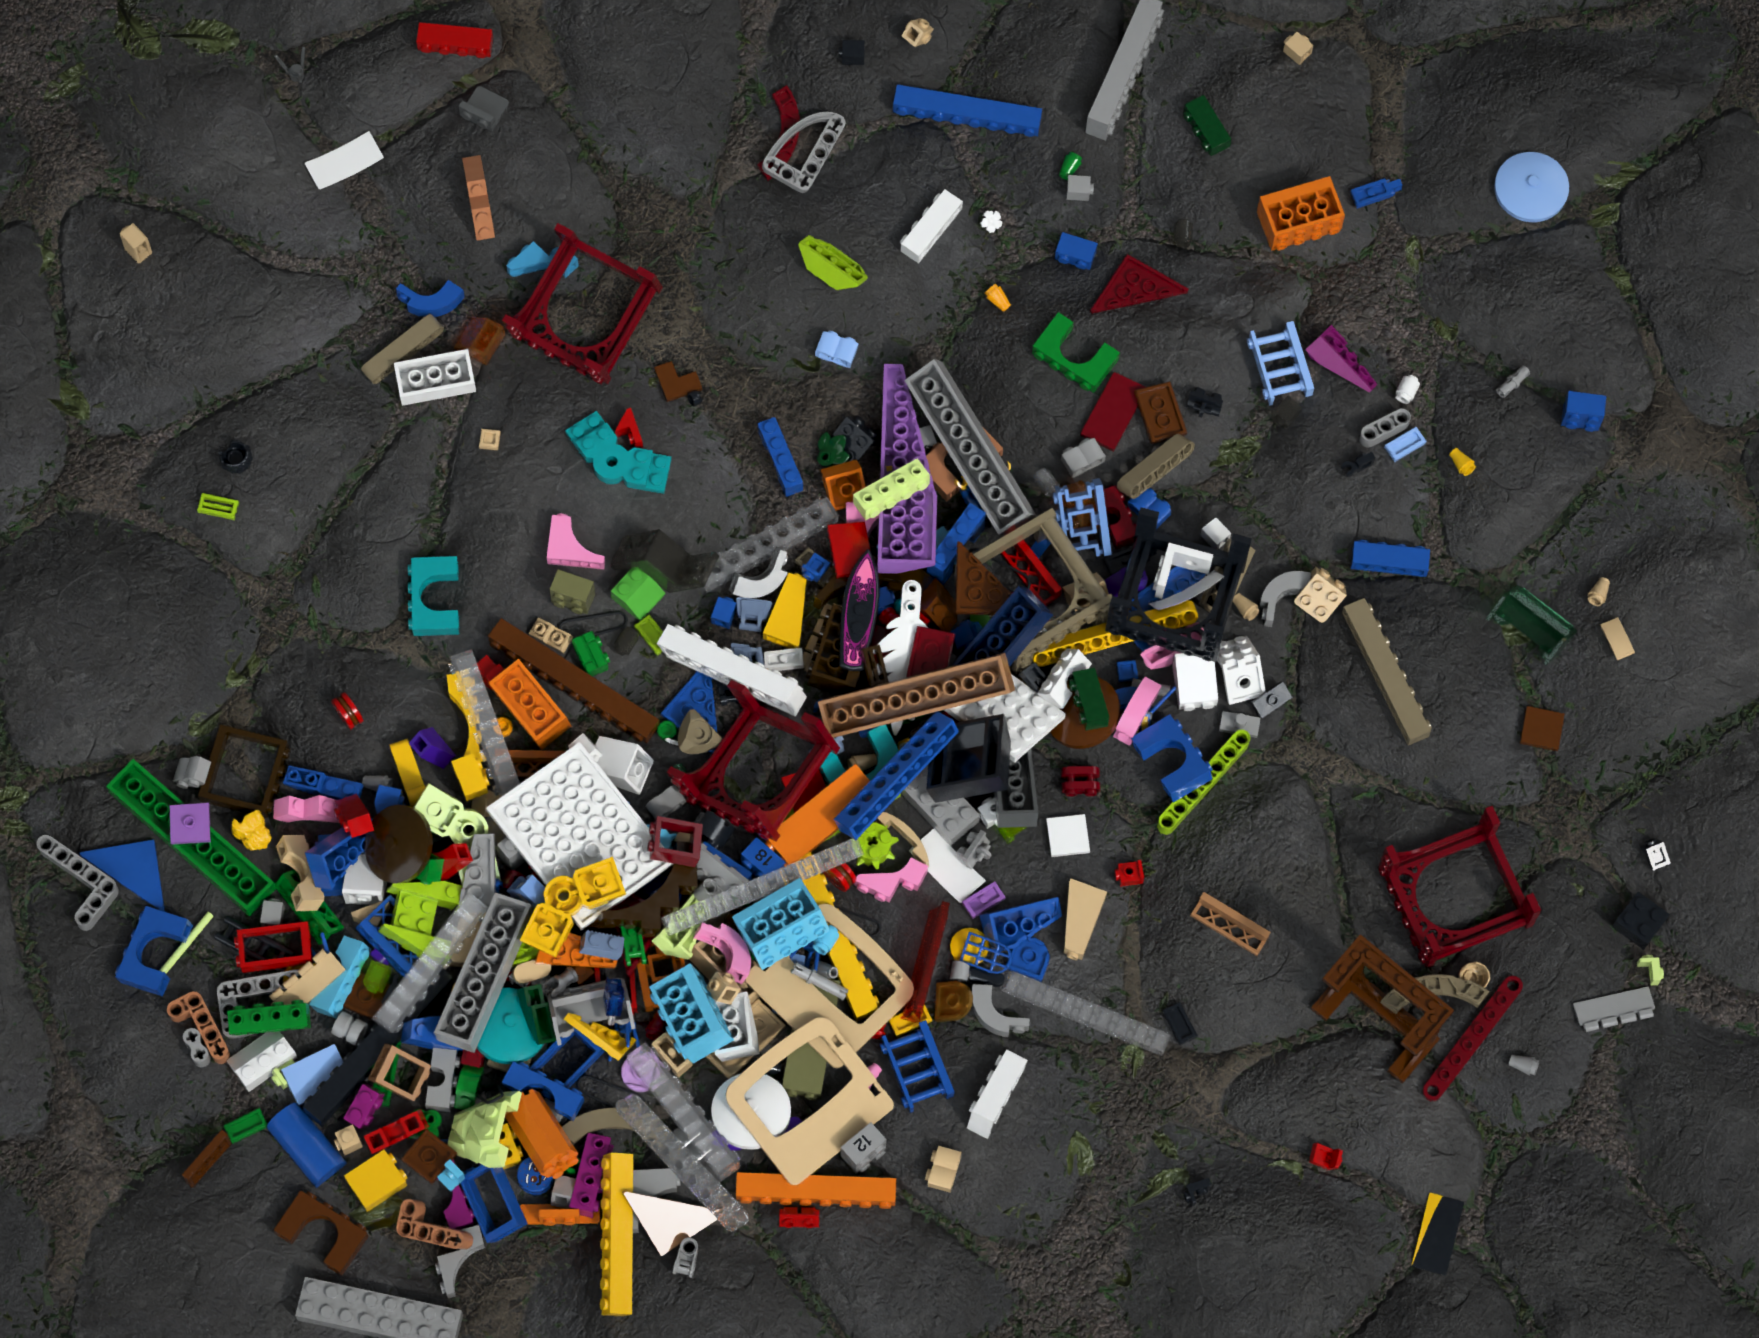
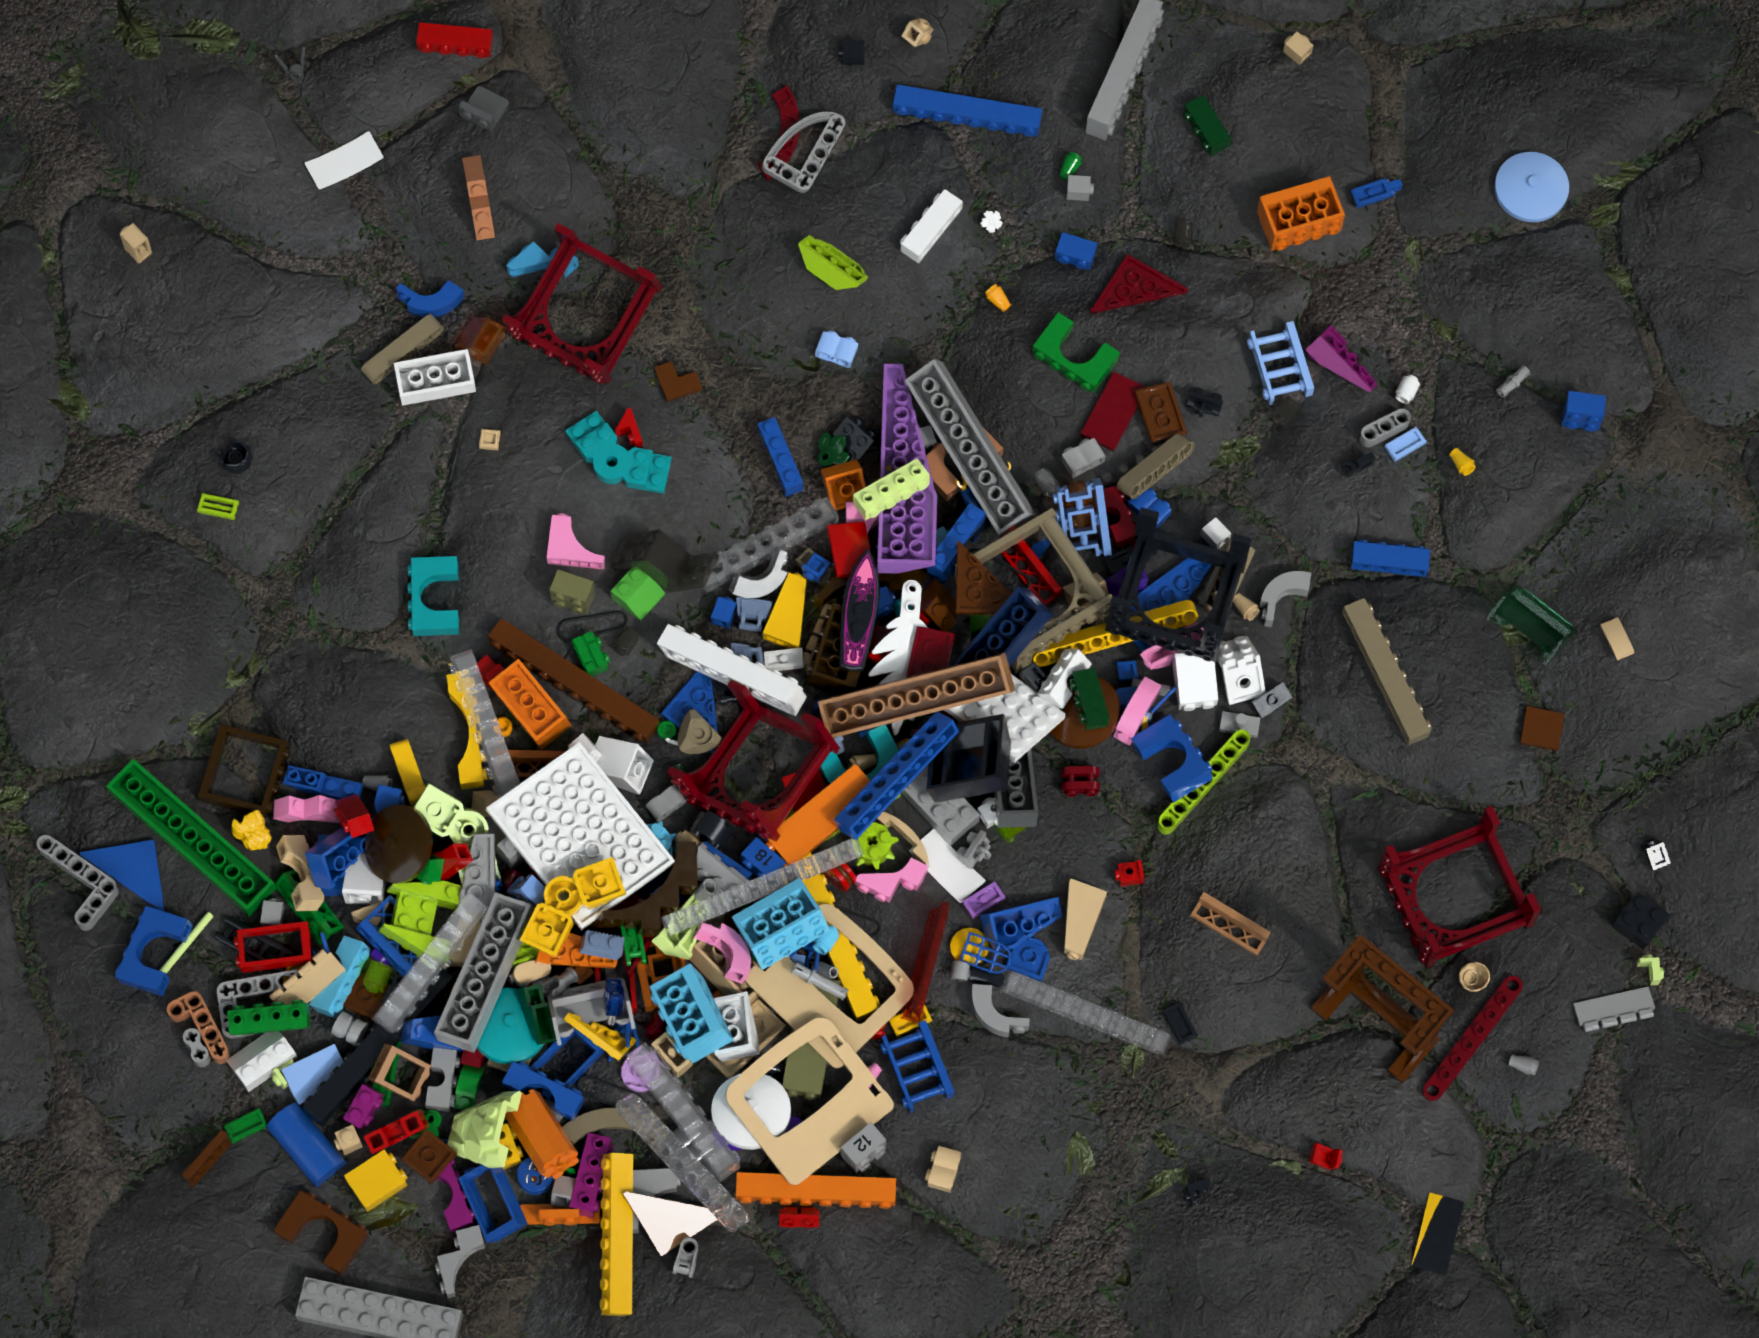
(190, 823): medium lavender plate -> none
(191, 772): light grey brick -> none
(347, 710): red head -> none
(432, 748): dark purple slope -> none
(435, 1231): nougat beam -> none
(451, 1176): medium azure bracket -> none
(470, 777): yellow brick -> none
(488, 1089): black piece -> none
(550, 635): tan slope -> none
(650, 633): lime tile -> none
(674, 856): dark red window -> none
(694, 398): black hinge -> none
(723, 987): tan brick -> none
(867, 667): dark brown tile -> none
(887, 616): red wheel -> none
(952, 1001): pearl gold tile -> none
(966, 633): blue brick -> none
(996, 1093): white wedge -> none
(1068, 835): white tile -> none
(1180, 557): white bracket -> none
(1190, 592): white sticker -> none
(1321, 595): tan bracket -> none
(1440, 985): dark tan tile -> none
(1598, 593): tan cone -> none

